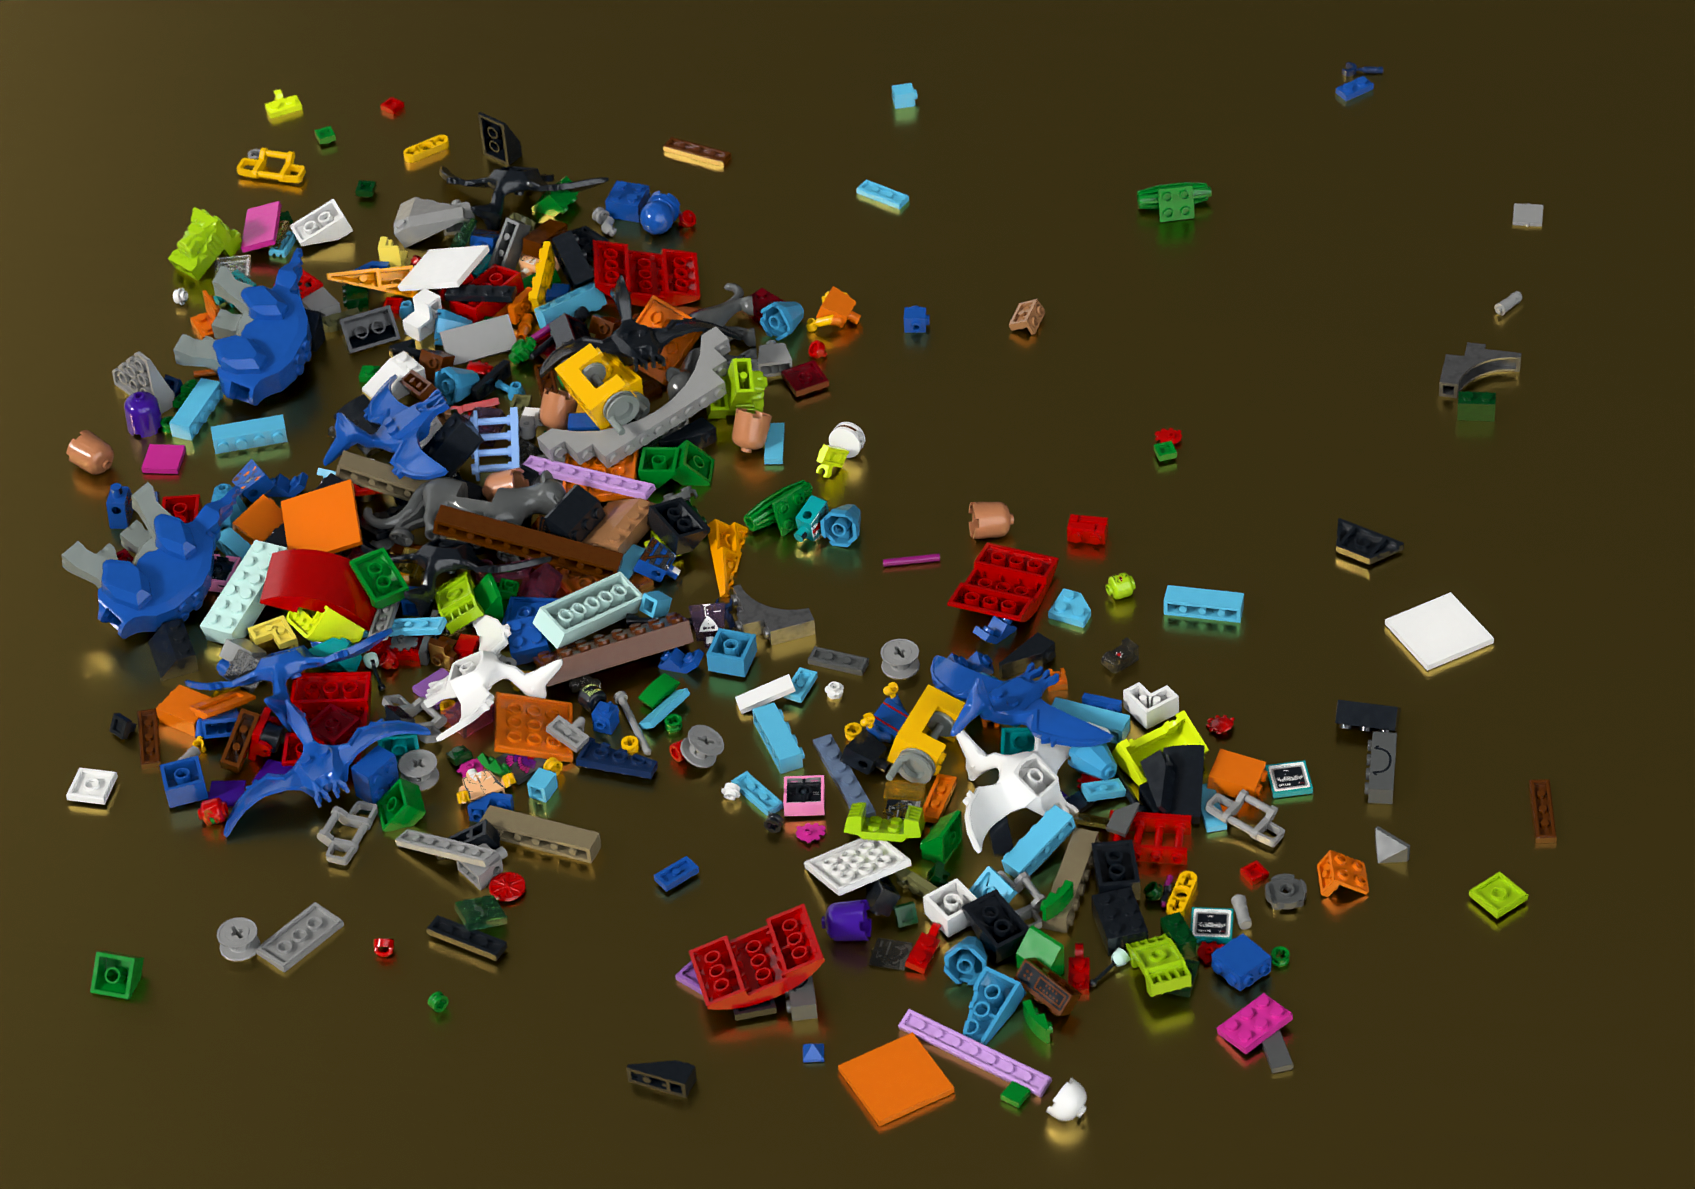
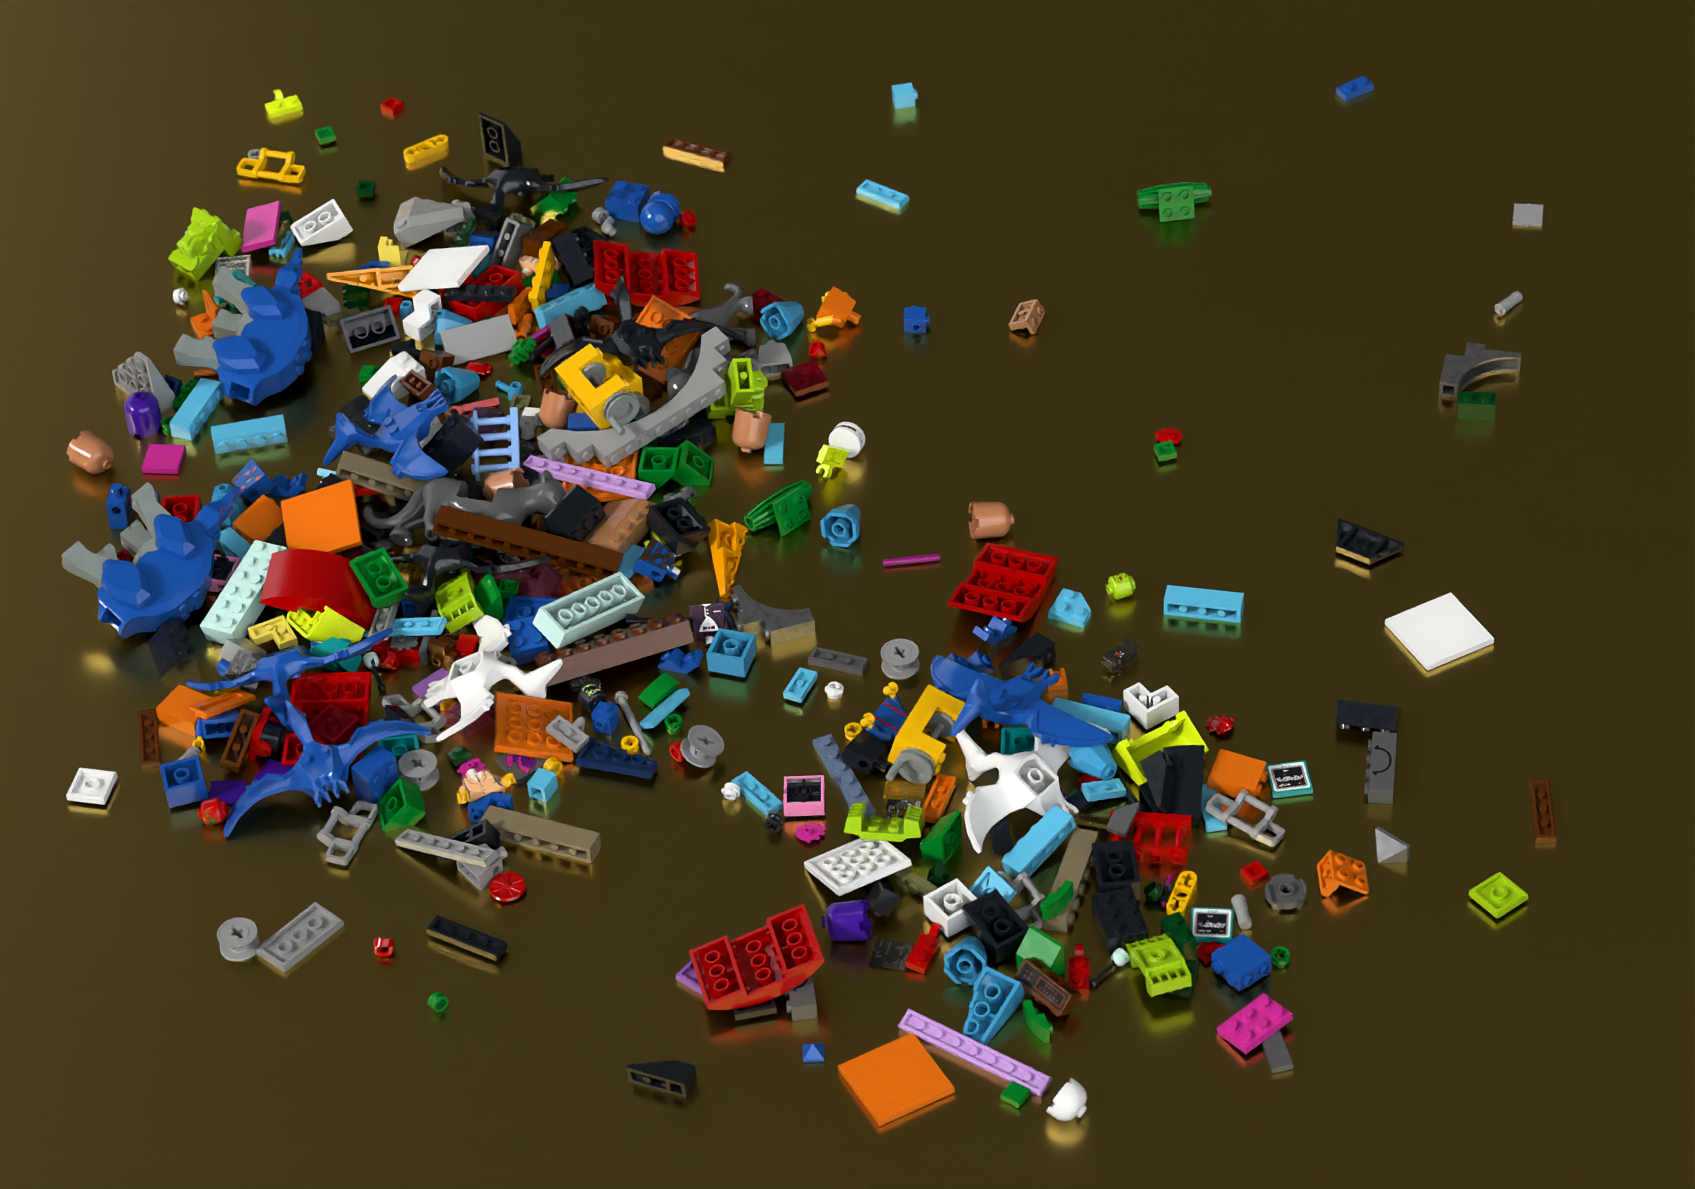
(116, 974): green slope -> none
(121, 726): black tile -> none
(480, 912): clear green plate -> none
(487, 383): black plate -> none
(494, 765): green slope -> none
(655, 604): medium azure brick -> none
(676, 873): blue plate -> none
(765, 694): white tile -> none
(778, 738): medium azure brick -> none
(809, 519): teal torso -> none
(905, 914): dark green tile -> none
(1087, 529): red brick -> none
(1352, 69): dark blue piece -> none

